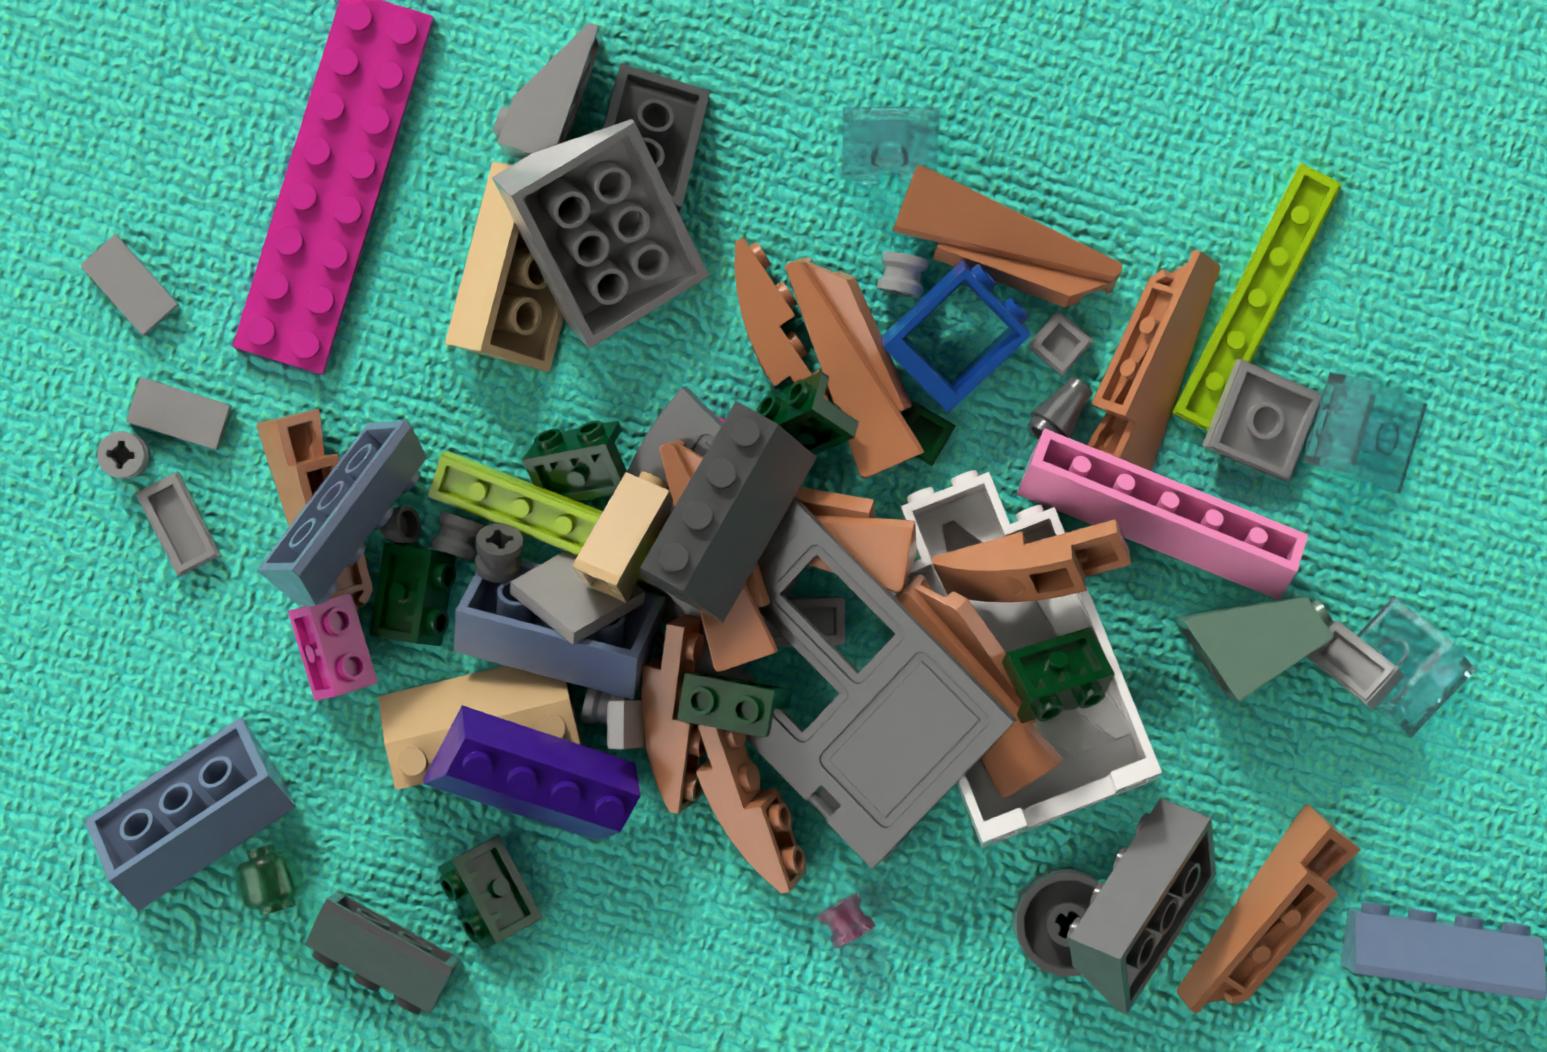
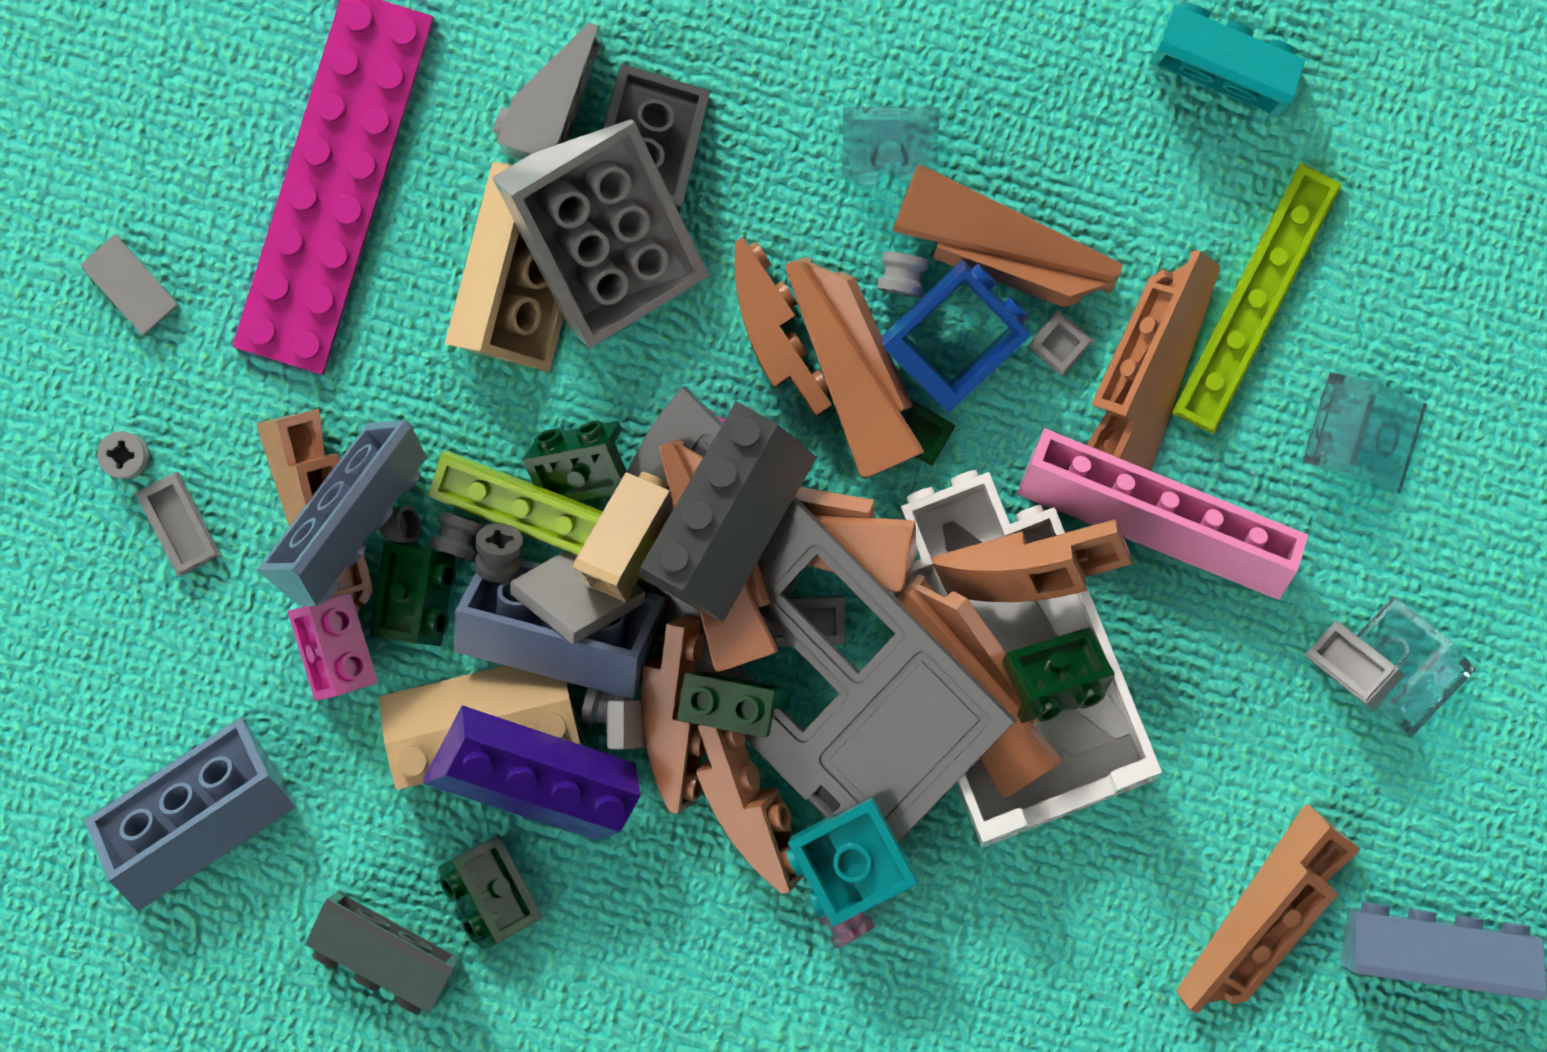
(179, 413): light grey tile -> none
(269, 880): clear green head -> none
(809, 416): dark green bracket -> none
(850, 862): none -> teal plate
(1036, 914): dark grey wheel -> none
(1061, 409): dark grey cone -> none
(1143, 903): dark grey slope -> none
(1228, 59): none -> teal slope
(1256, 640): sand green slope -> none
(1262, 420): light grey tile -> none

